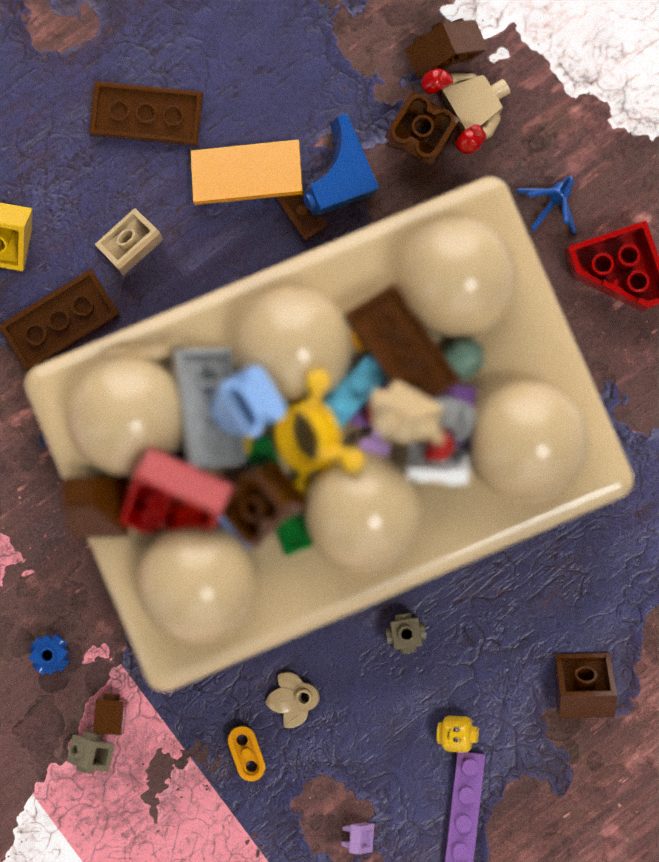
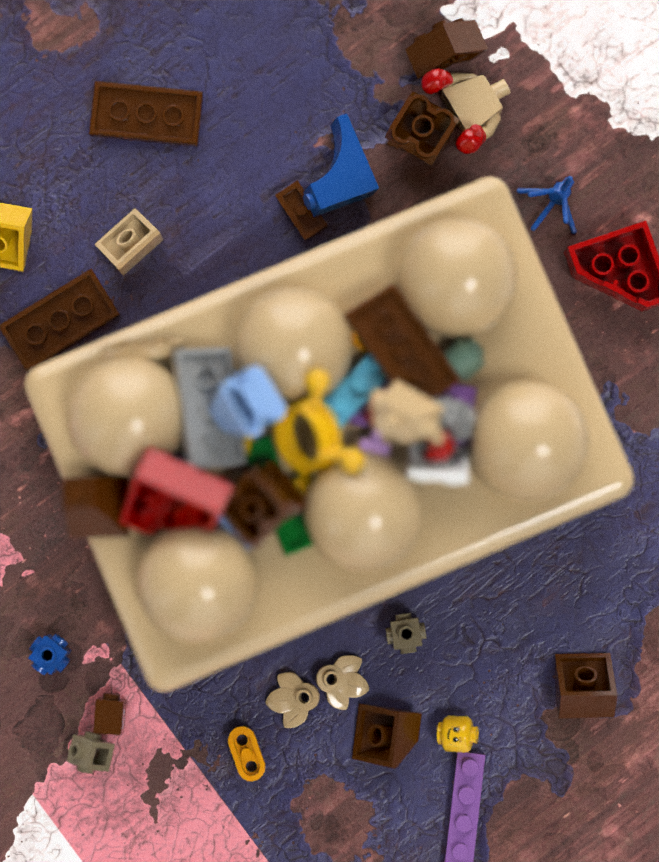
(246, 172): light orange tile -> none
(346, 682): none -> tan plate
(360, 838): lavender tile -> none
(385, 734): none -> reddish brown slope

